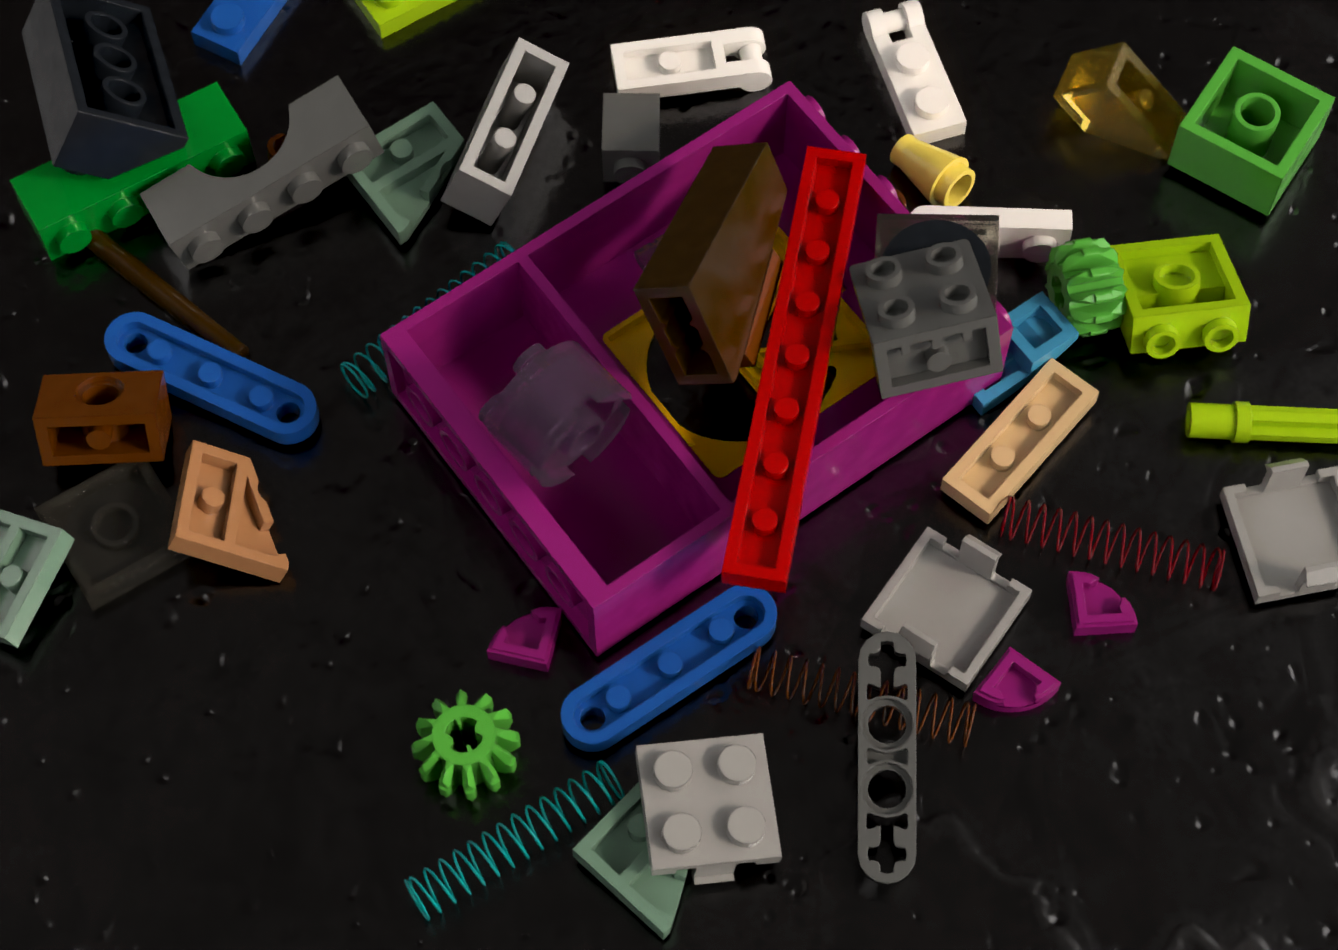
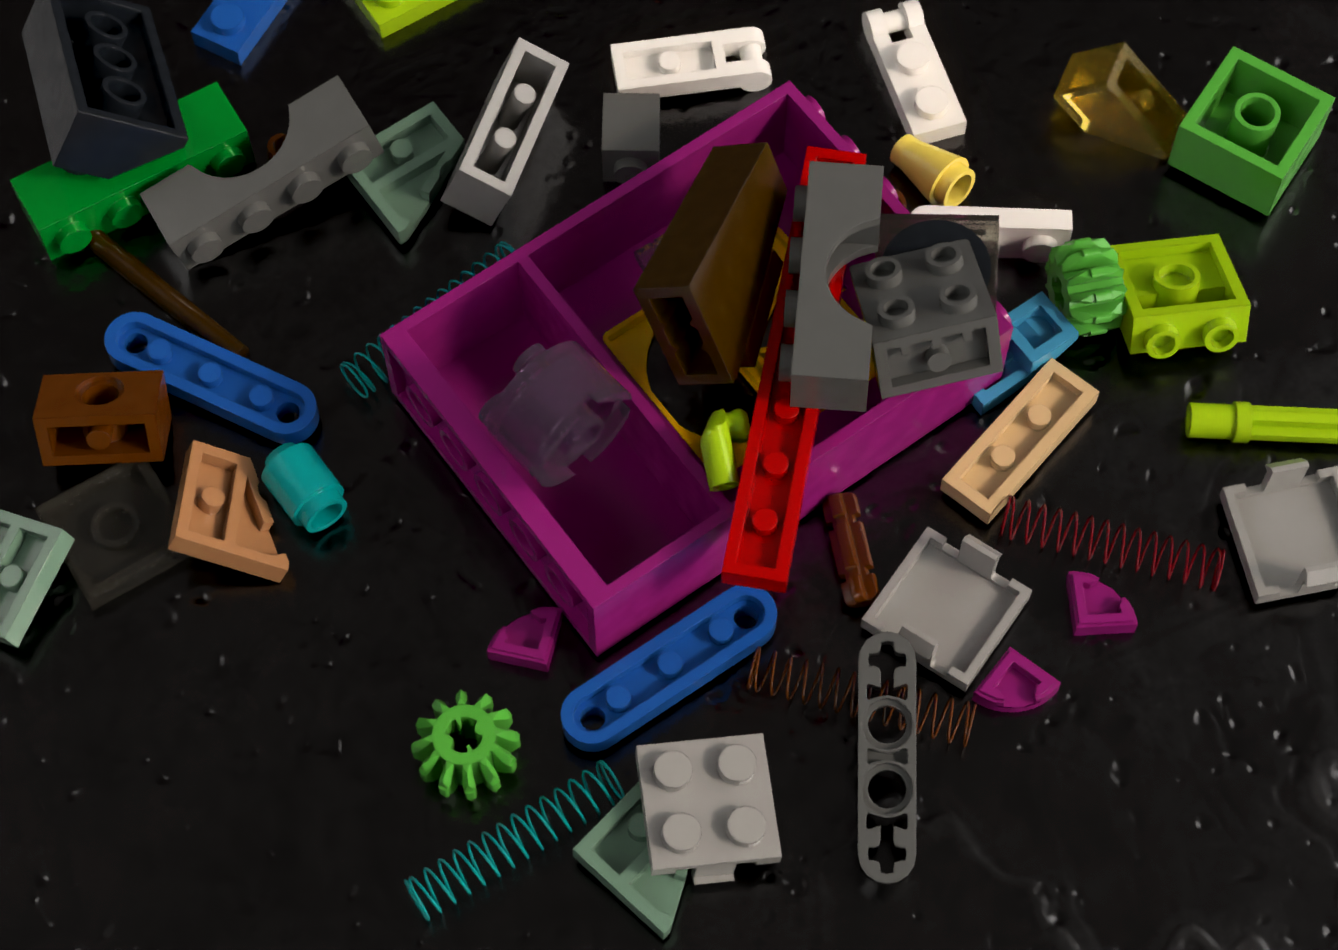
(304, 486): none -> teal brick
(718, 449): none -> lime arm
(830, 345): none -> dark grey arch
(851, 550): none -> reddish brown axle

